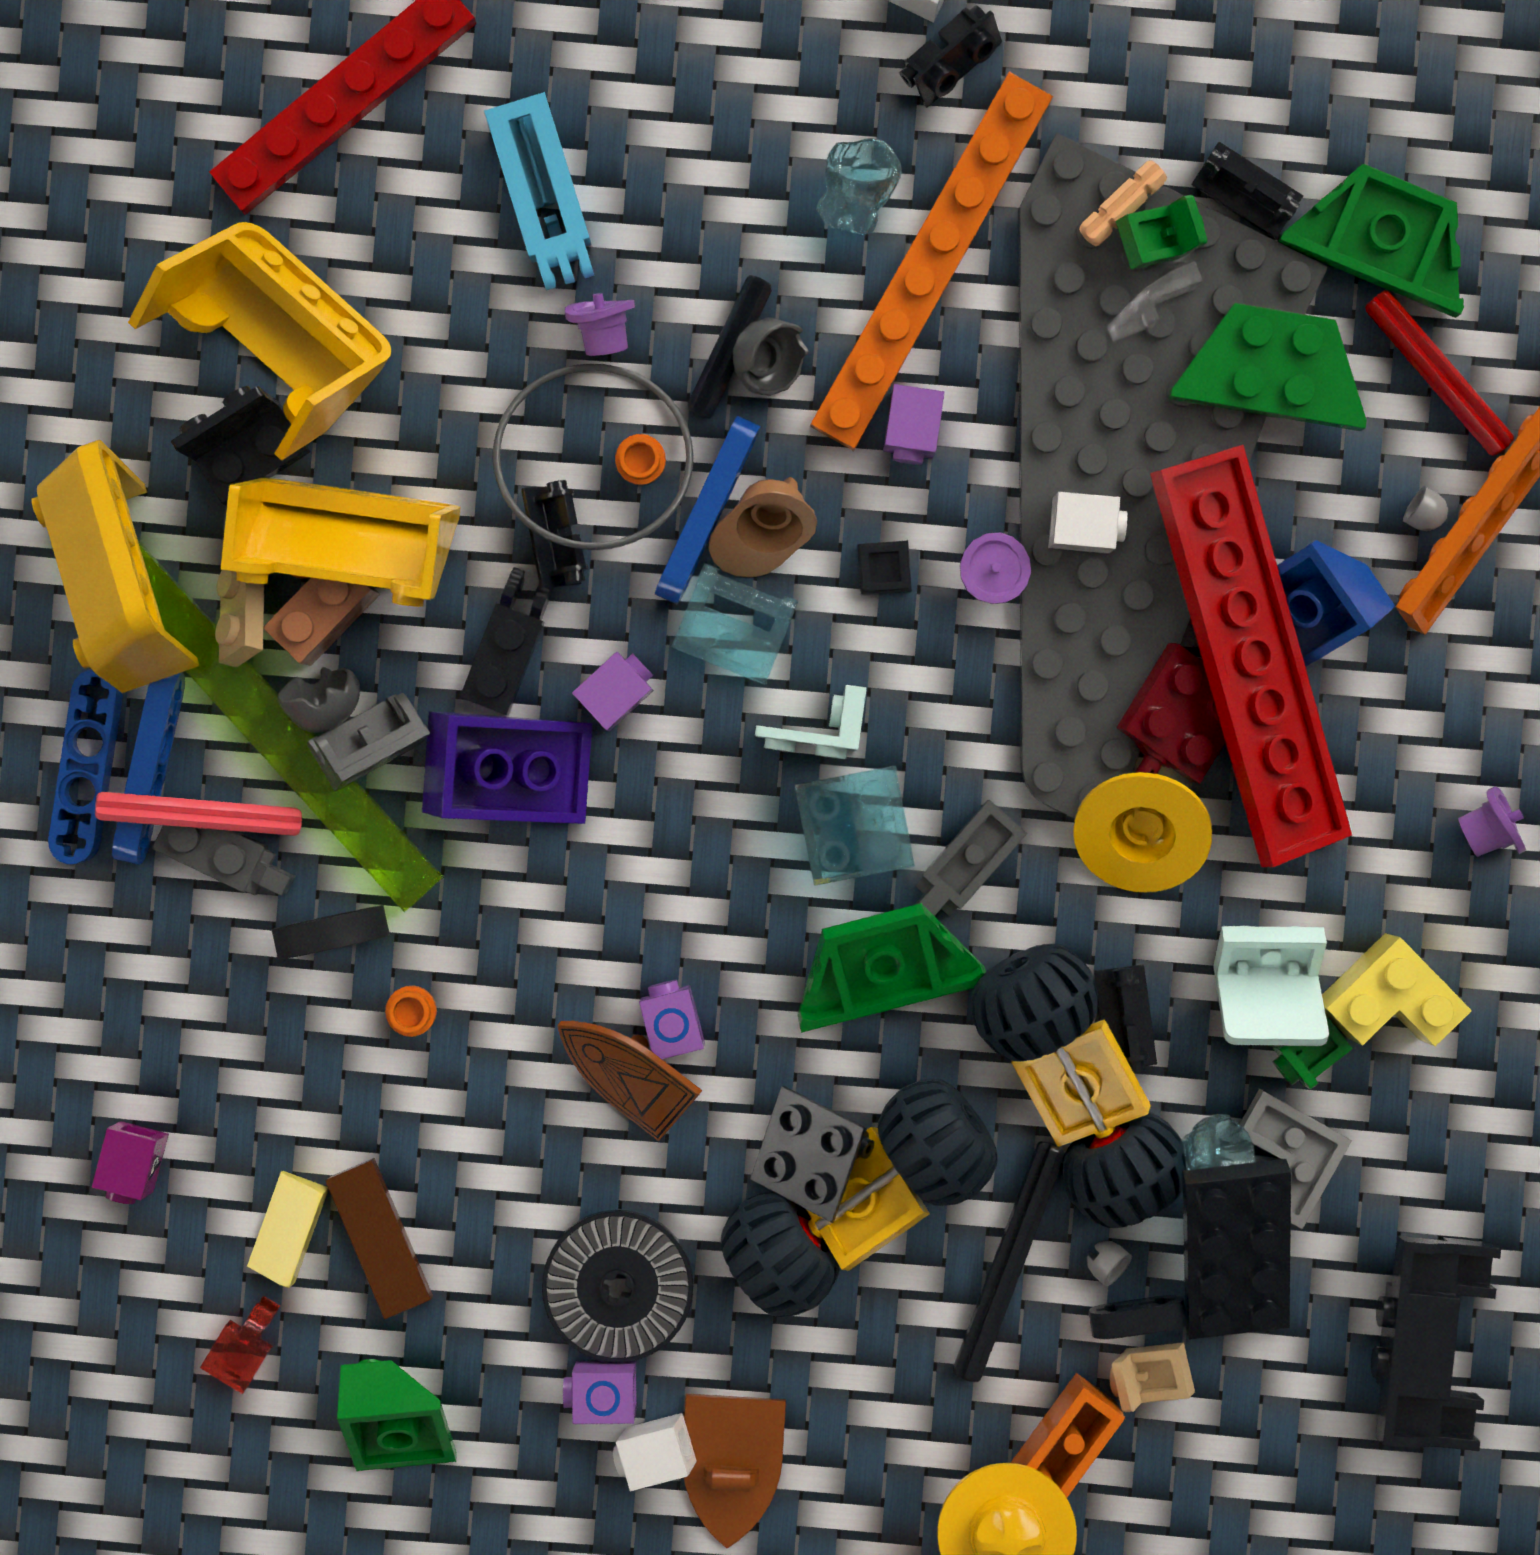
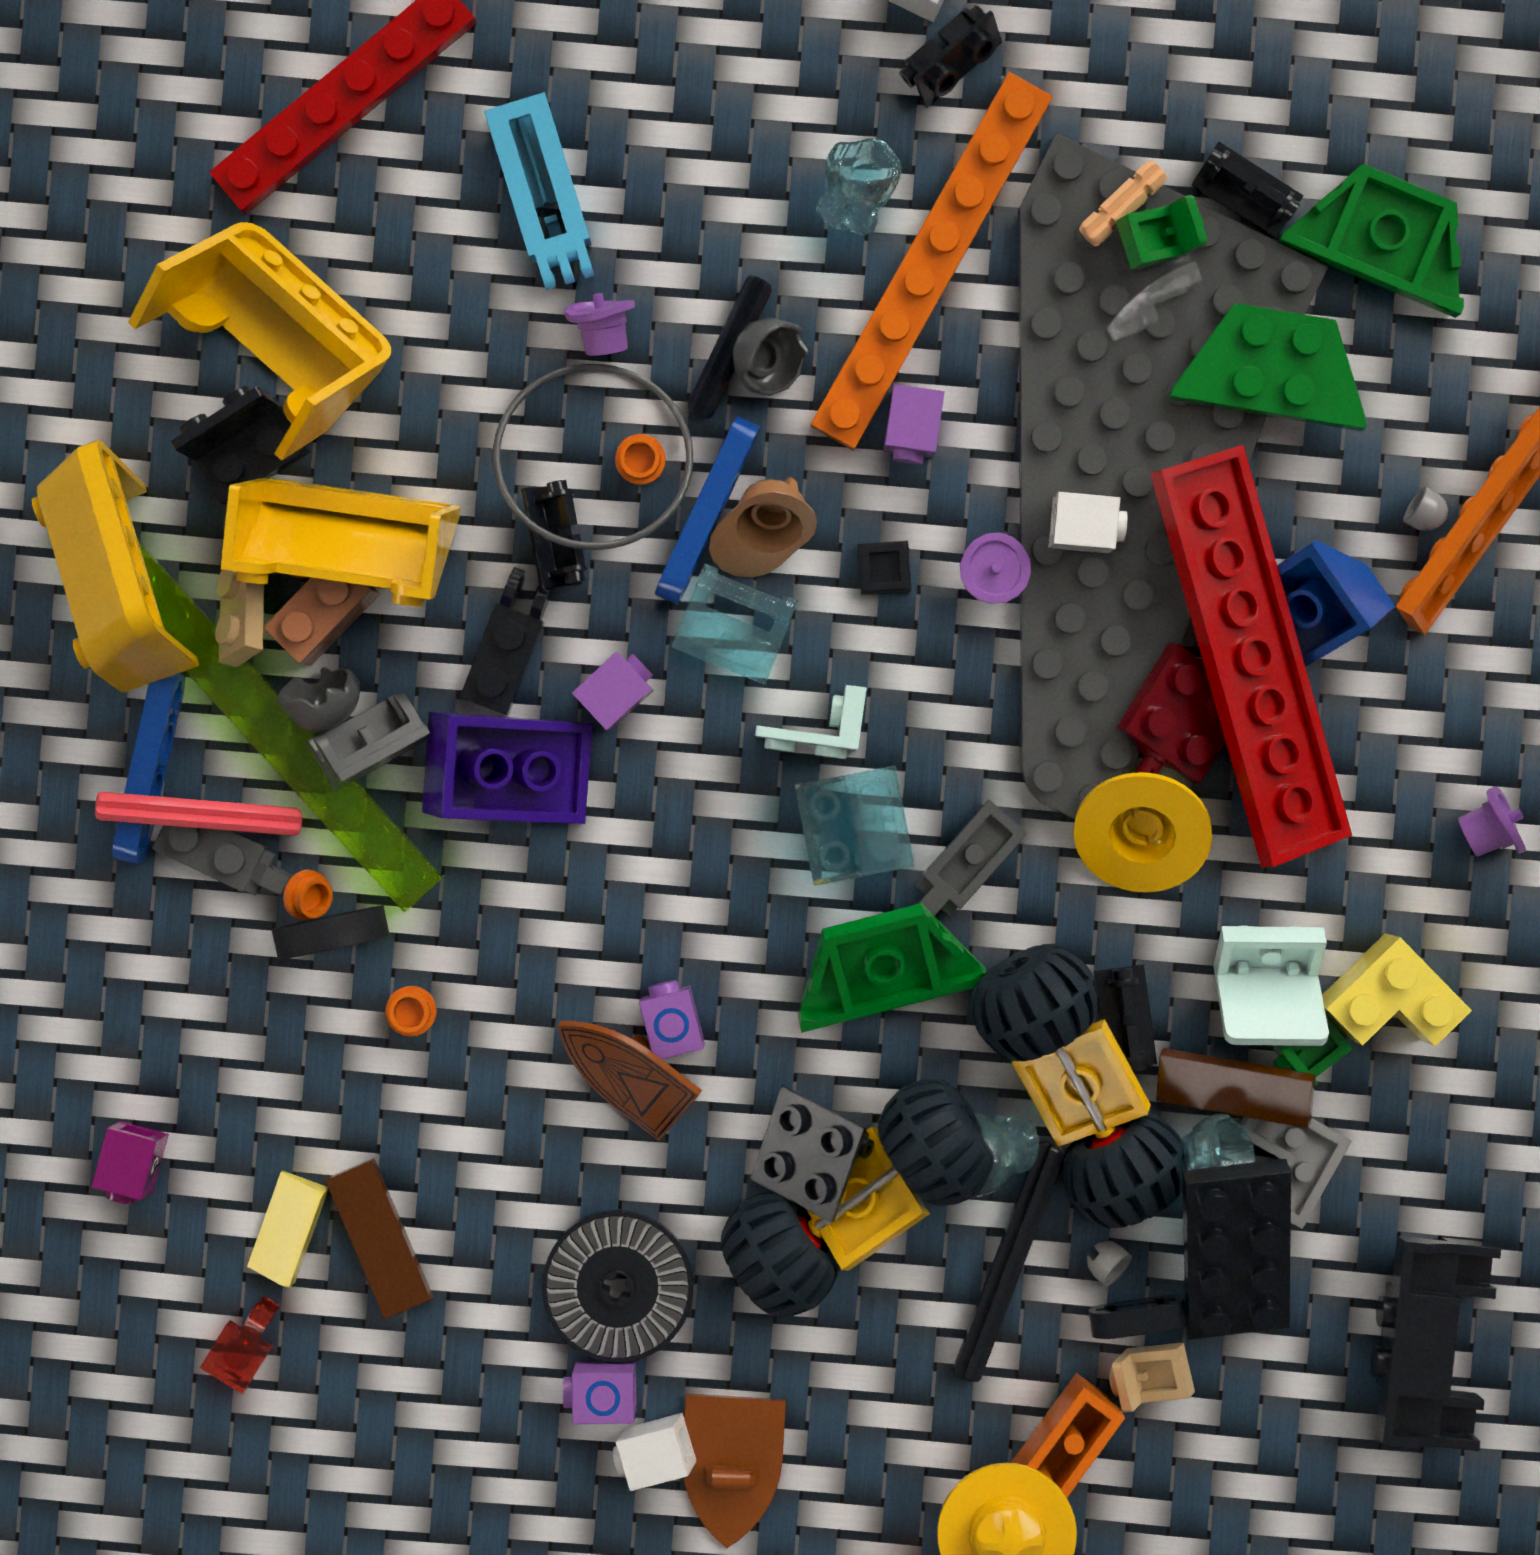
(76, 765): blue beam -> none
(307, 895): none -> orange plate
(390, 1418): green slope -> none
(1013, 1145): none -> clear light blue hair
(1235, 1087): none -> reddish brown tile
(1439, 373): red axle -> none

